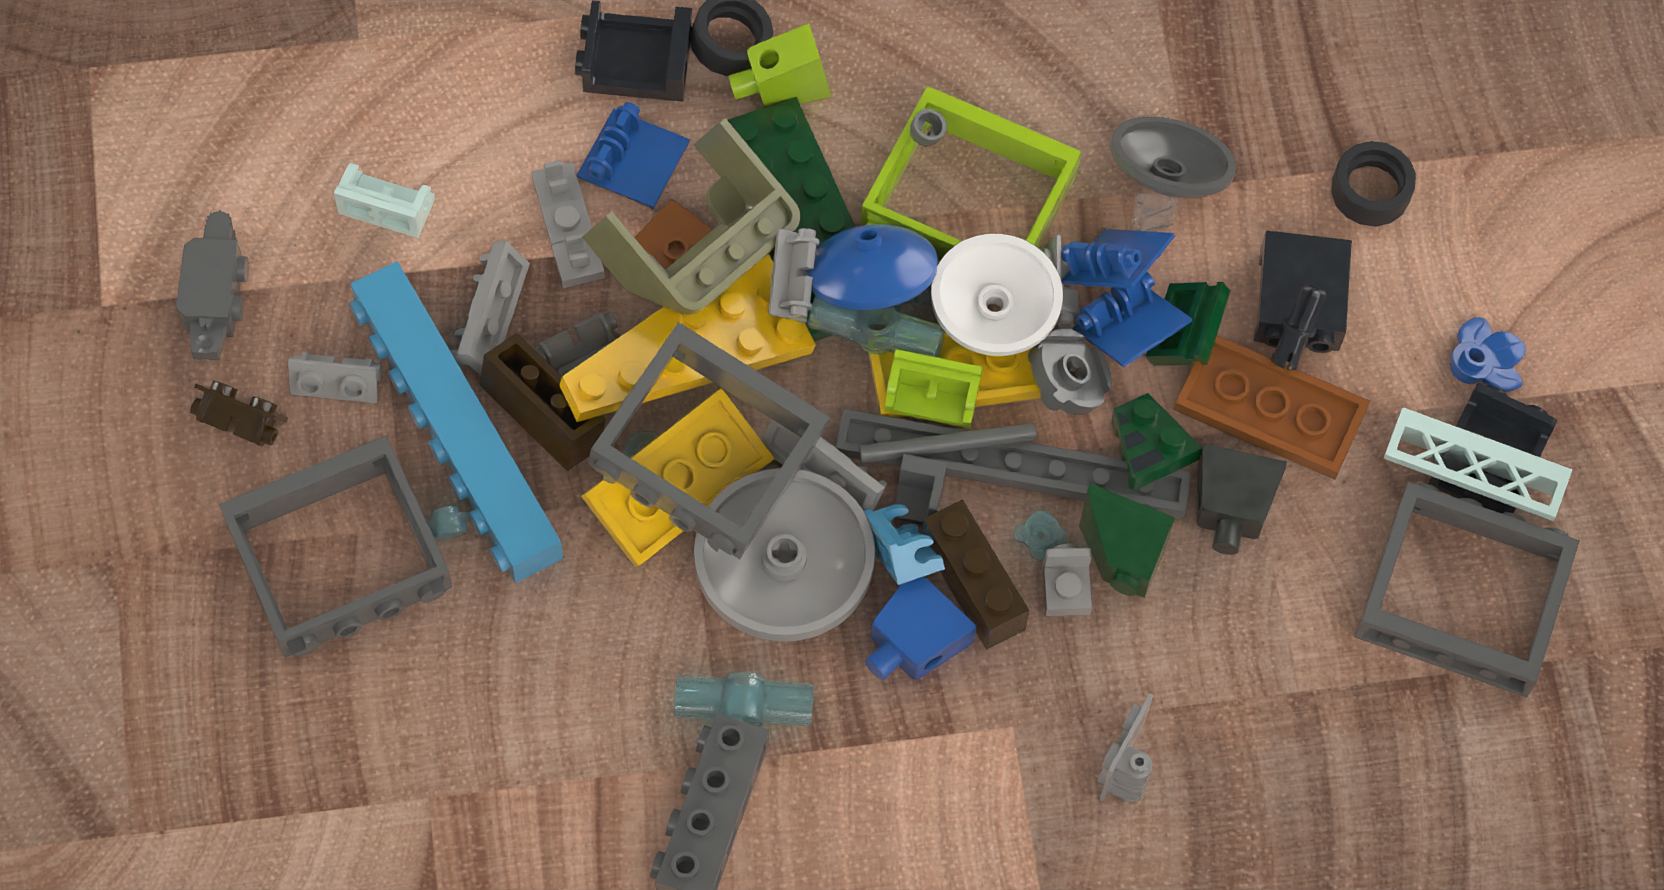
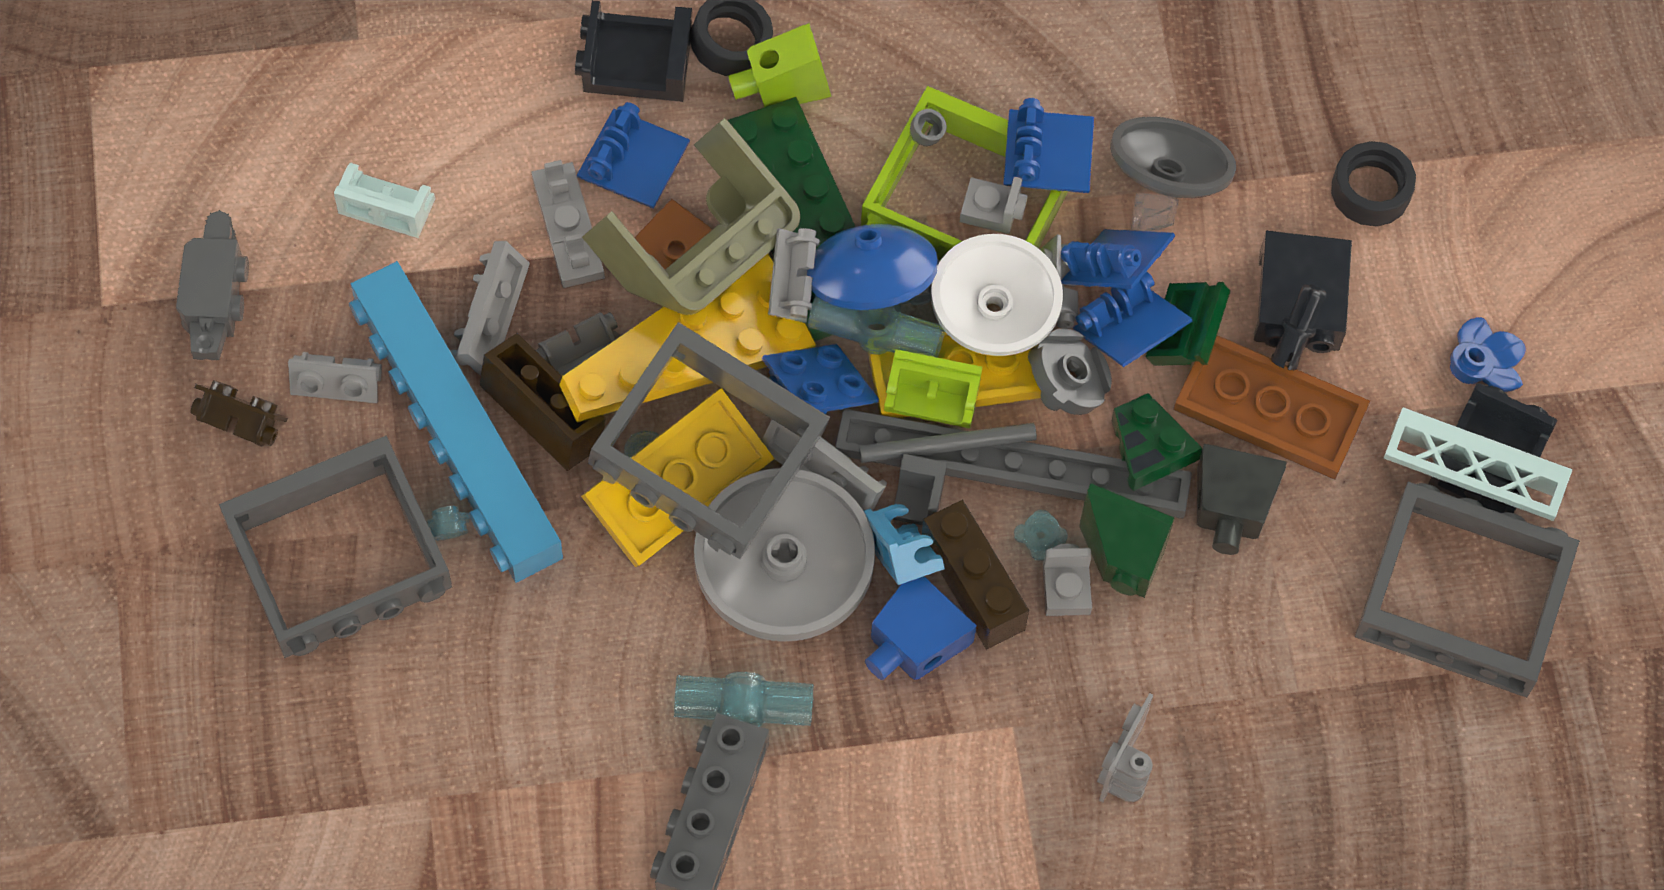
(820, 377): none -> blue hinge
(993, 204): none -> light grey bracket
(1048, 149): none -> blue hinge

